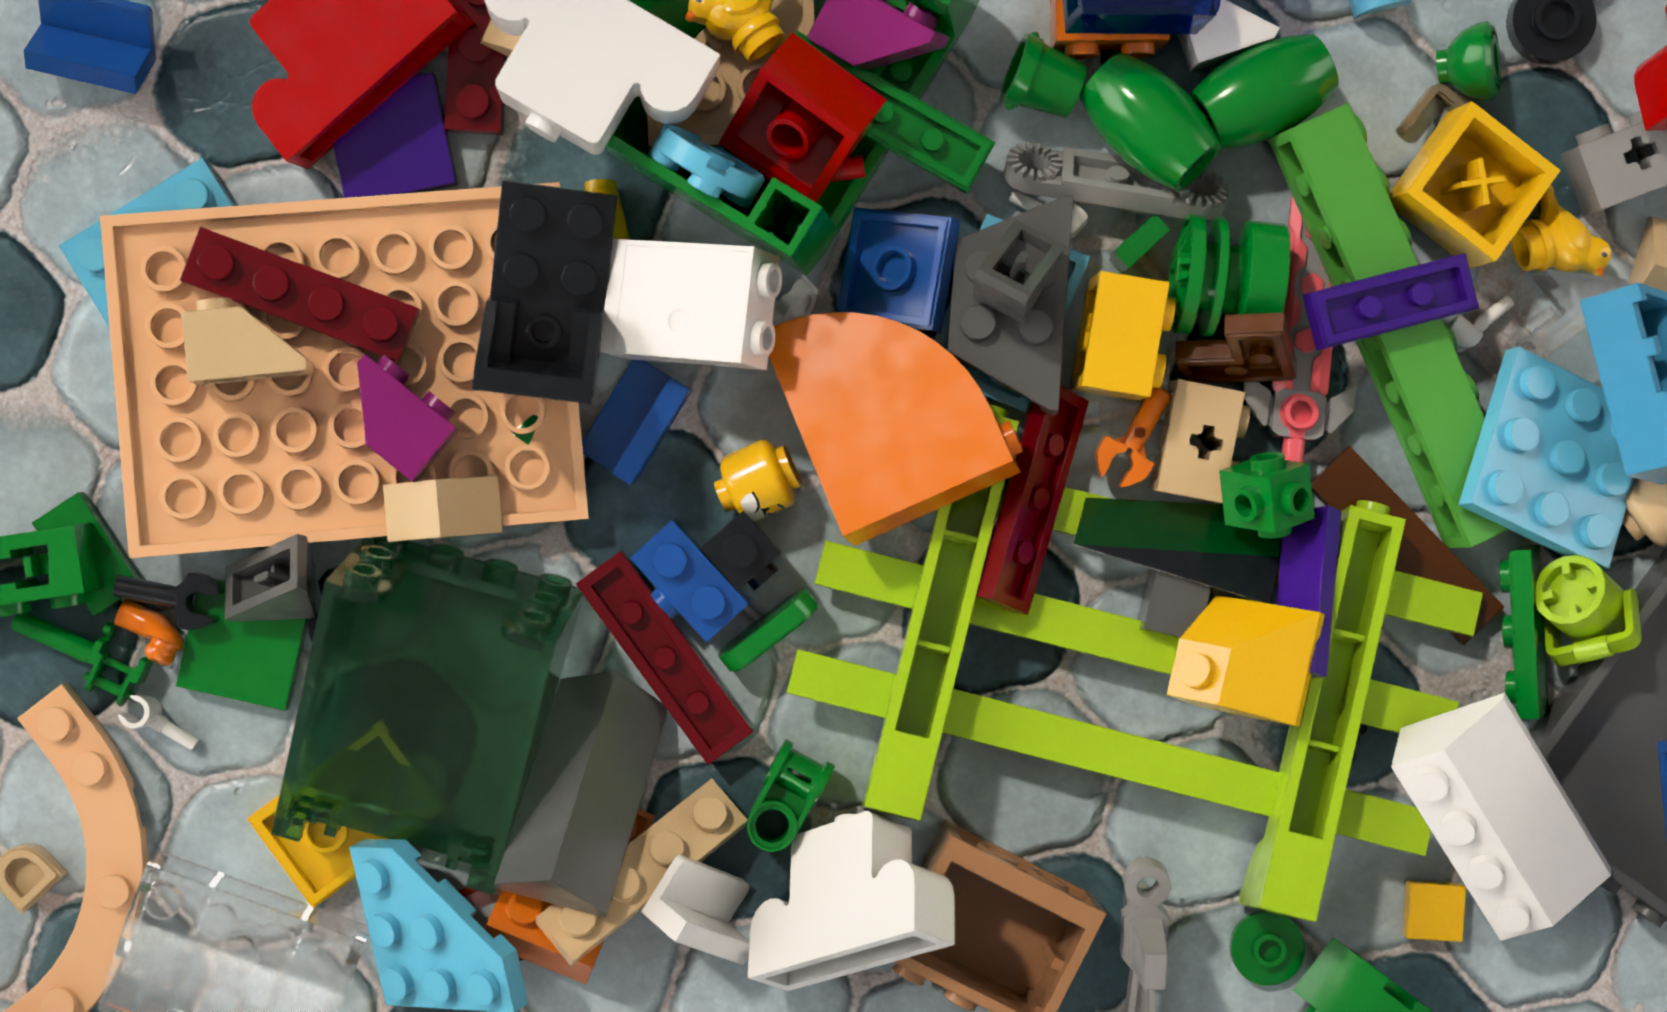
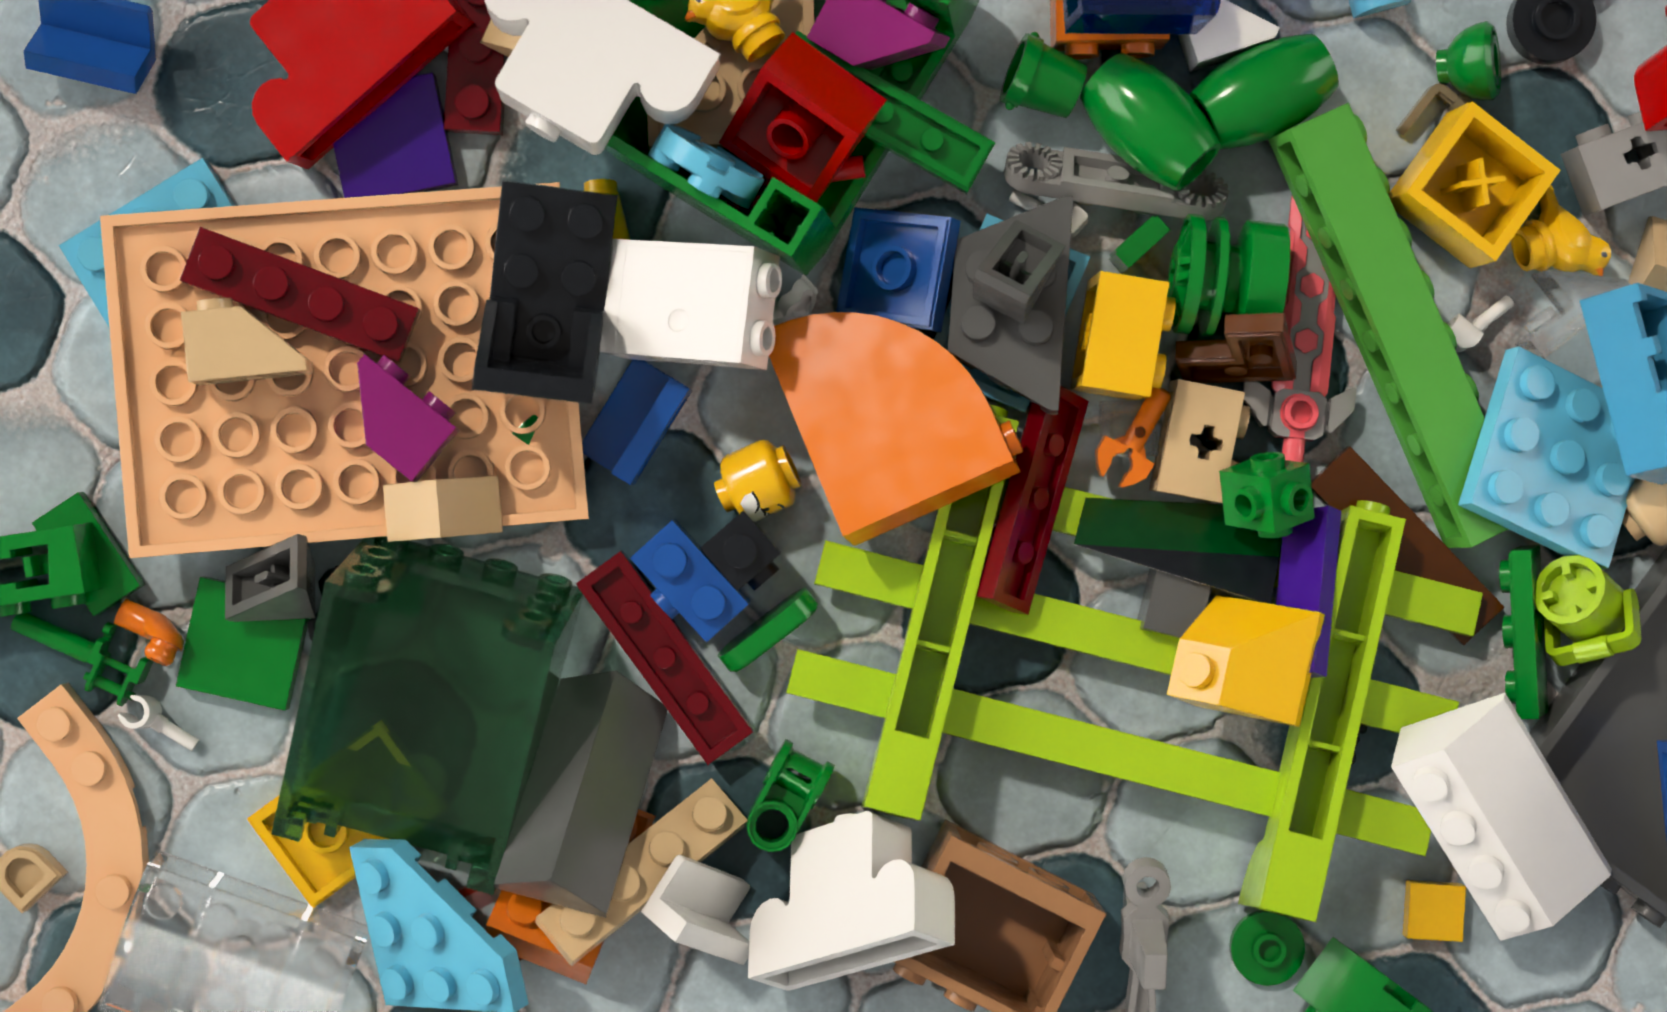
(175, 597): black bar -> none
(1390, 301): dark purple tile -> none

